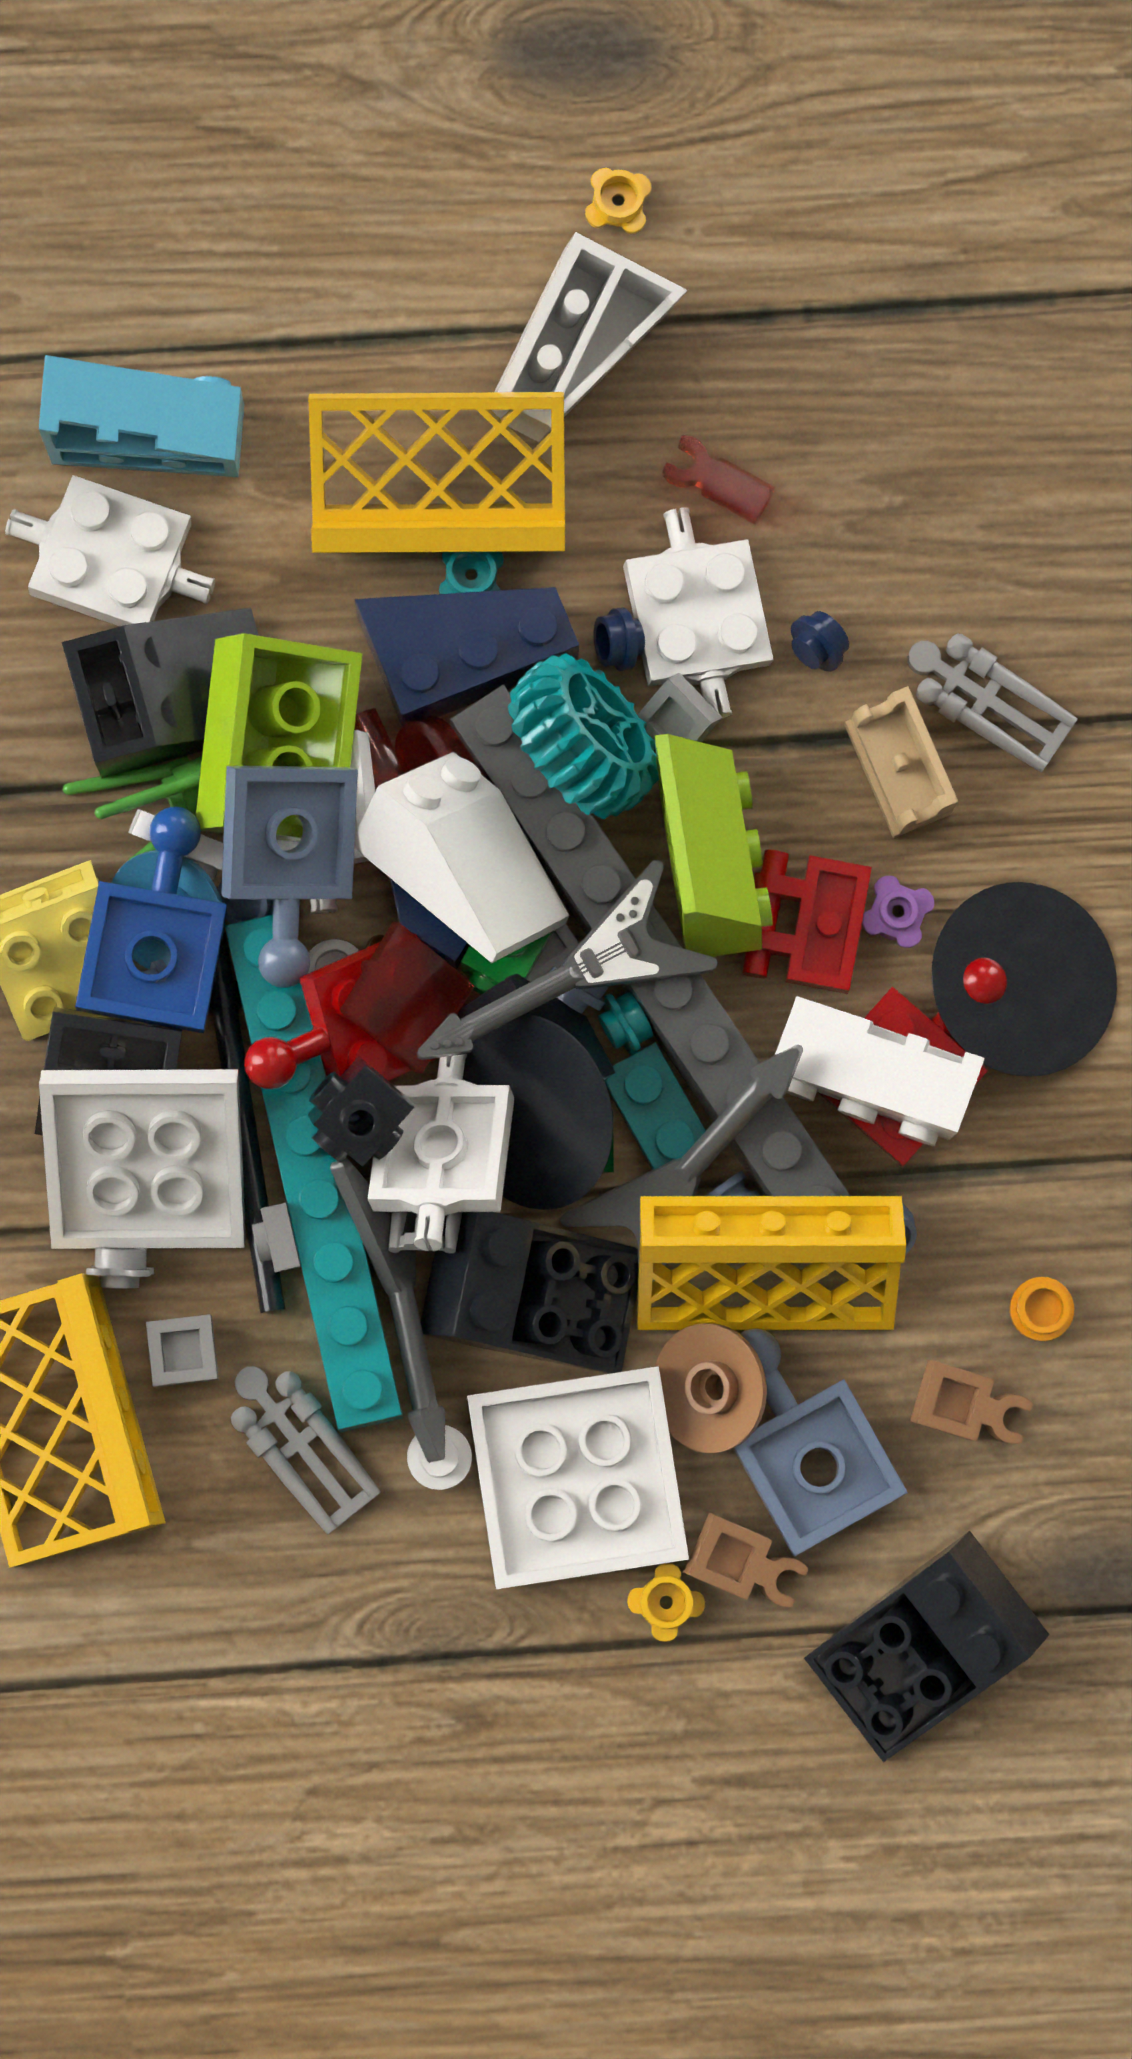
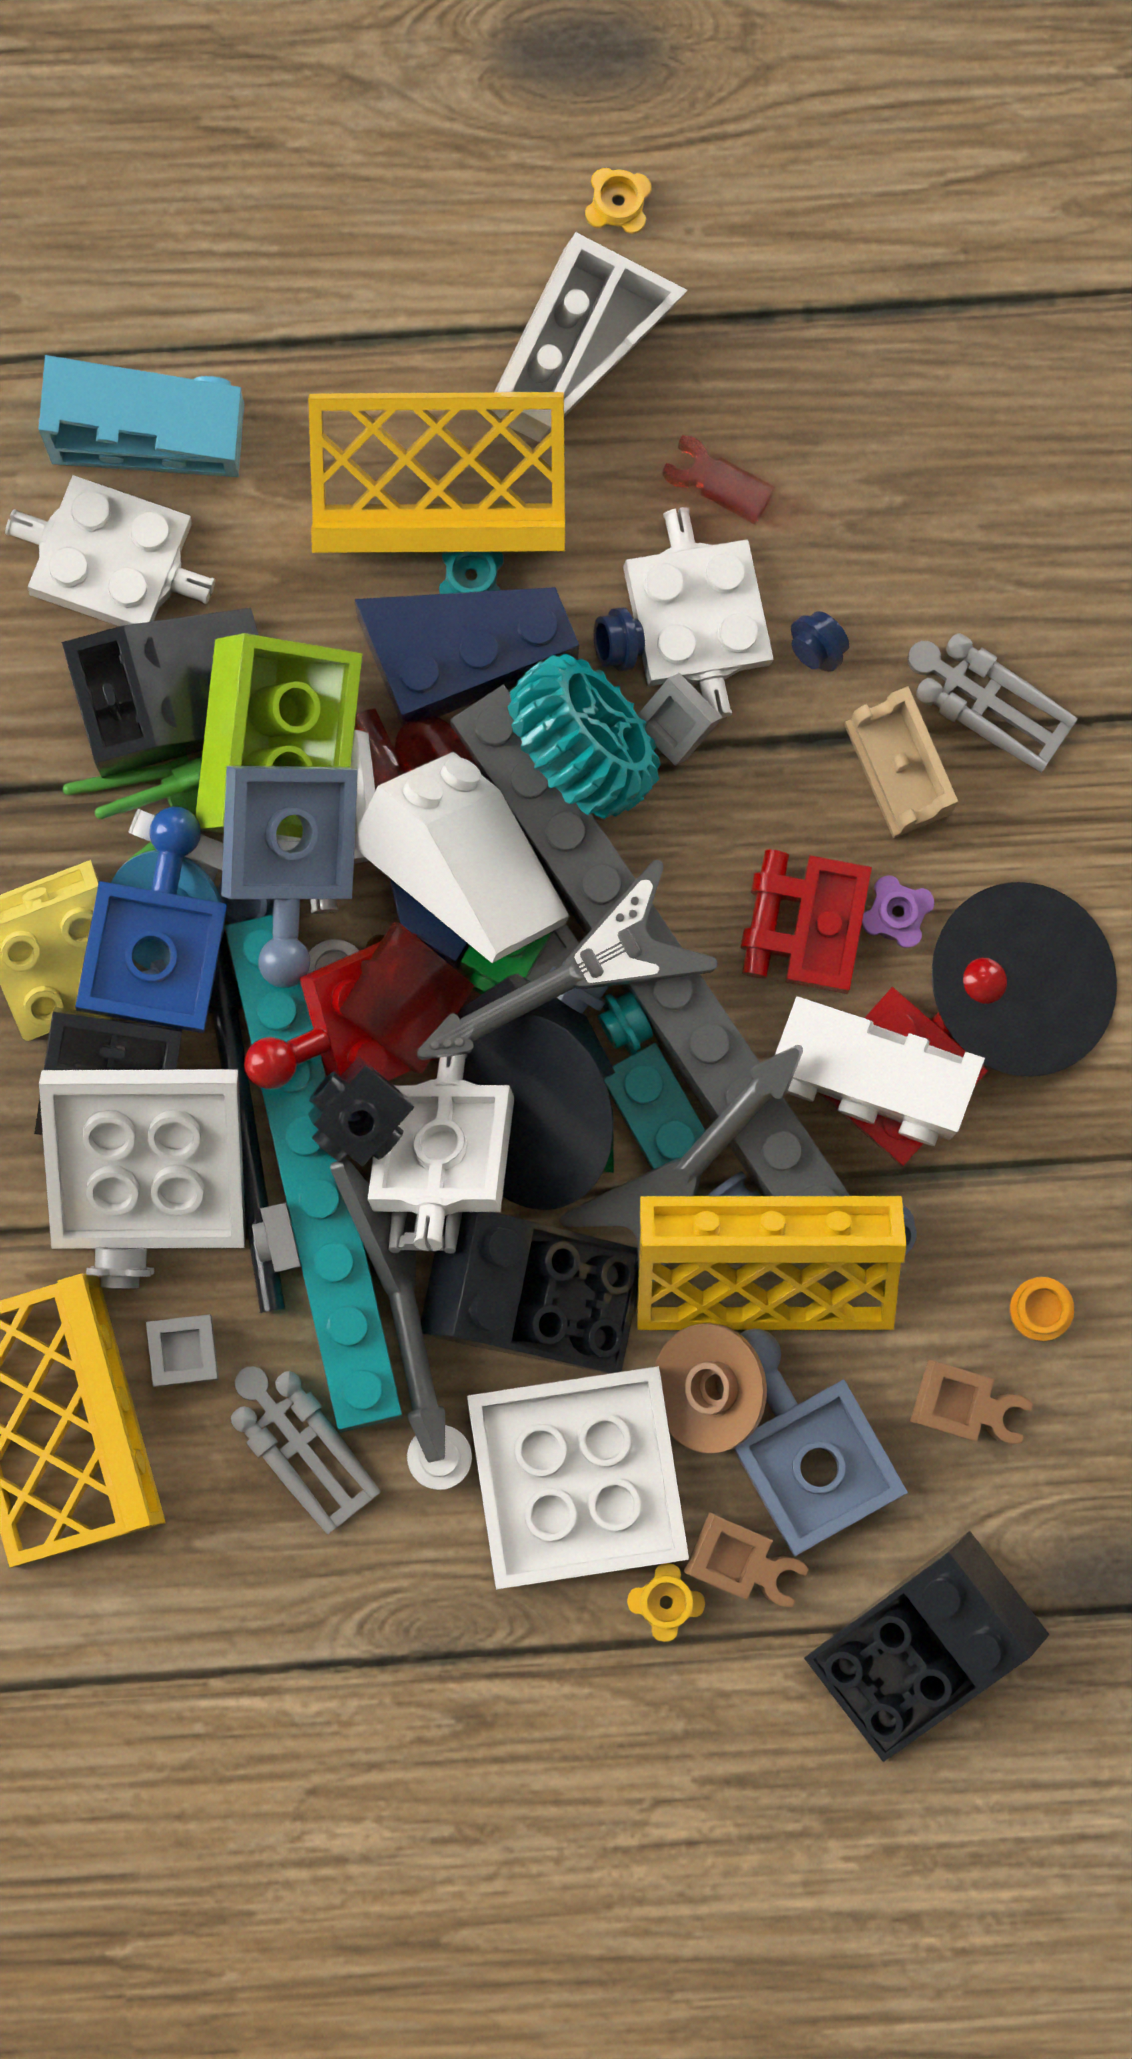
(710, 847): lime slope -> none

